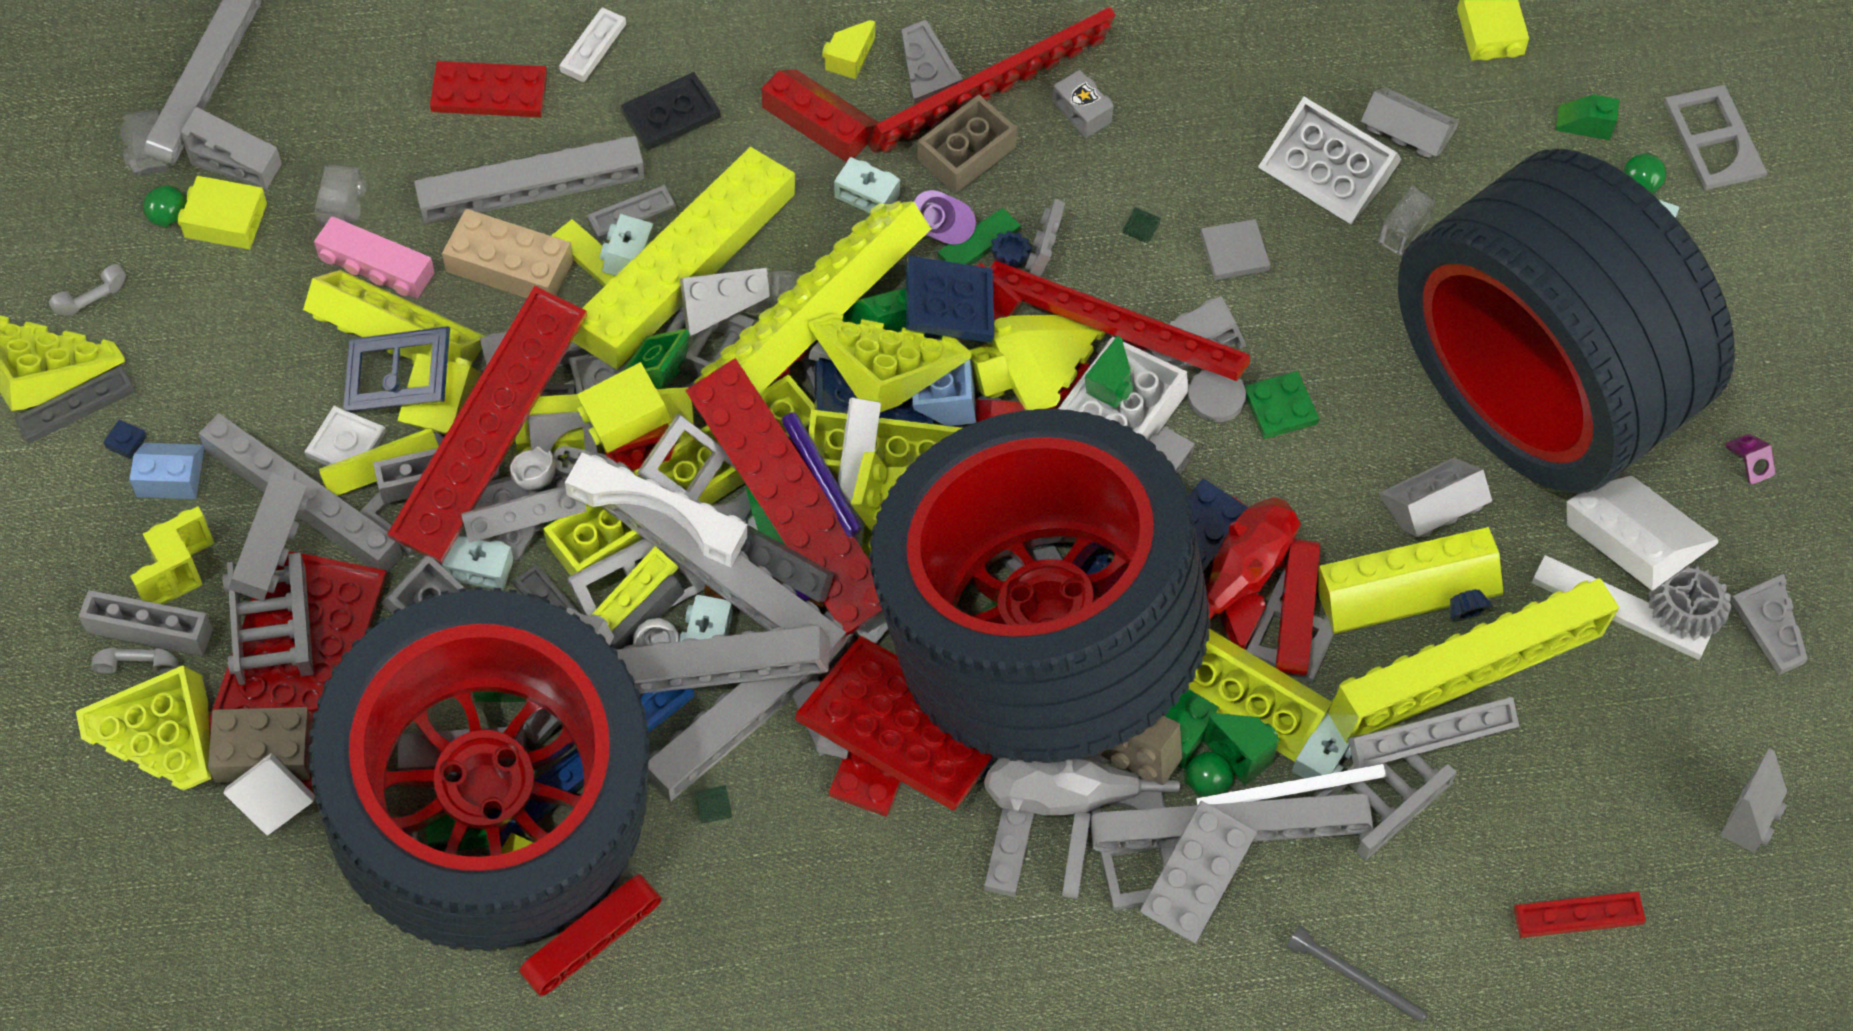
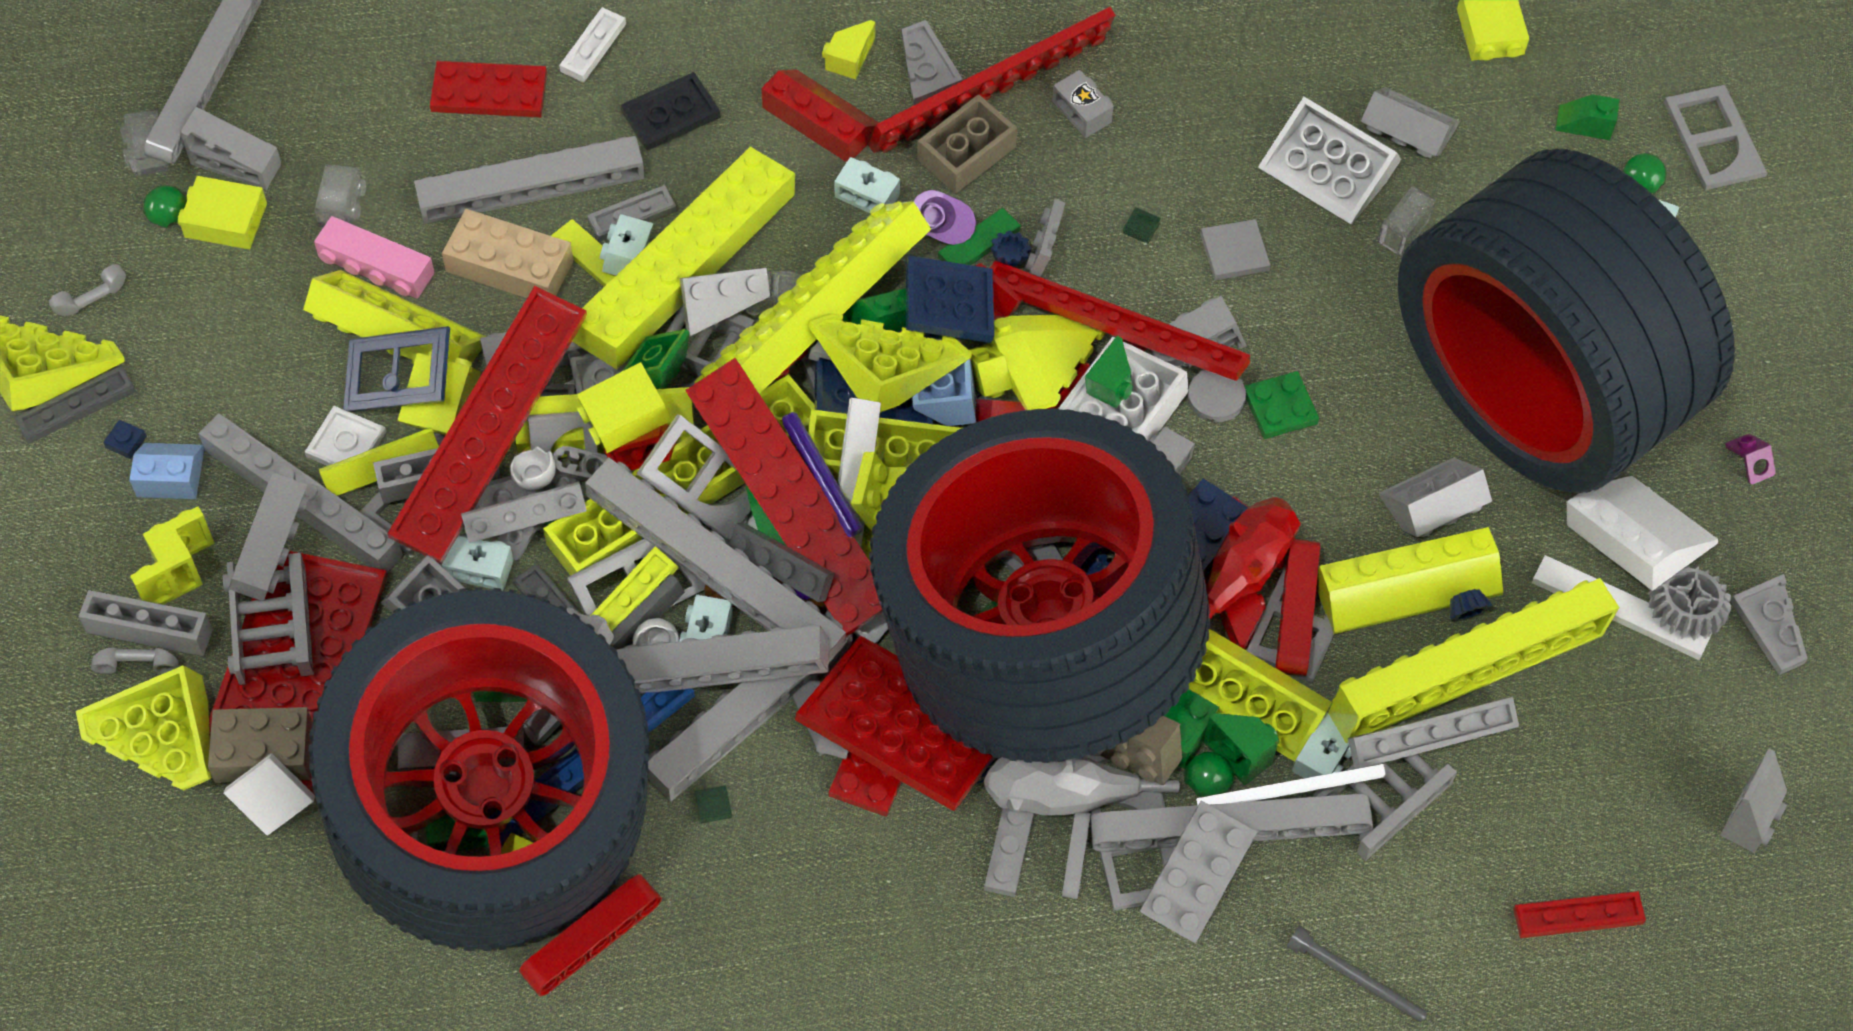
(602, 484): white arch -> none

